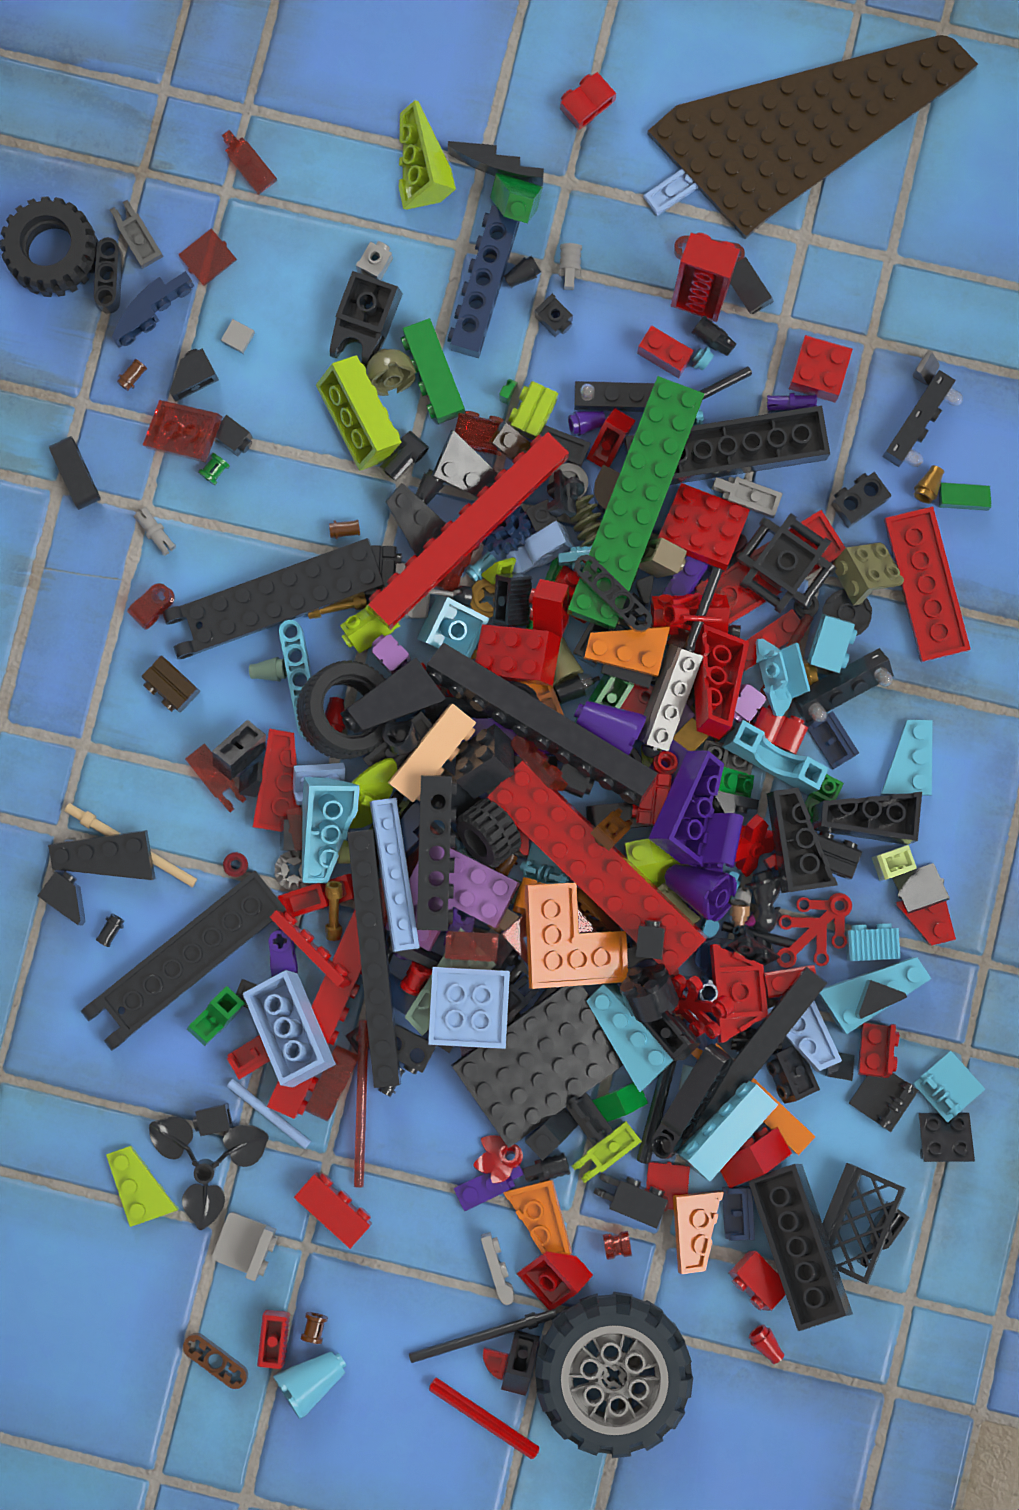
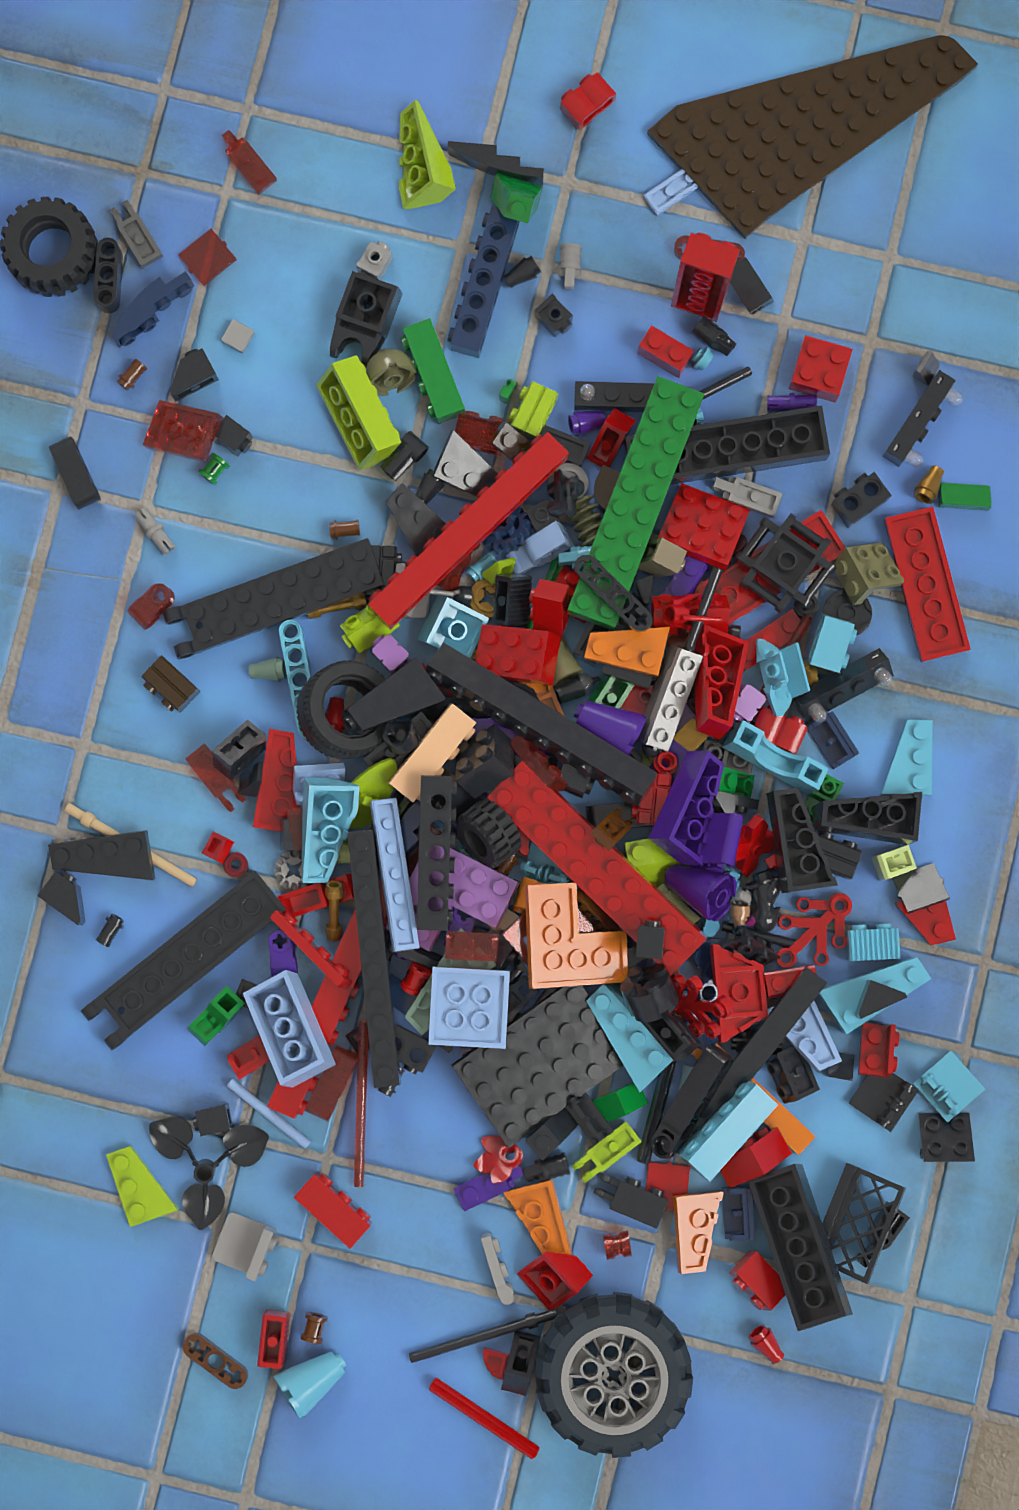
(217, 847): none -> red plate

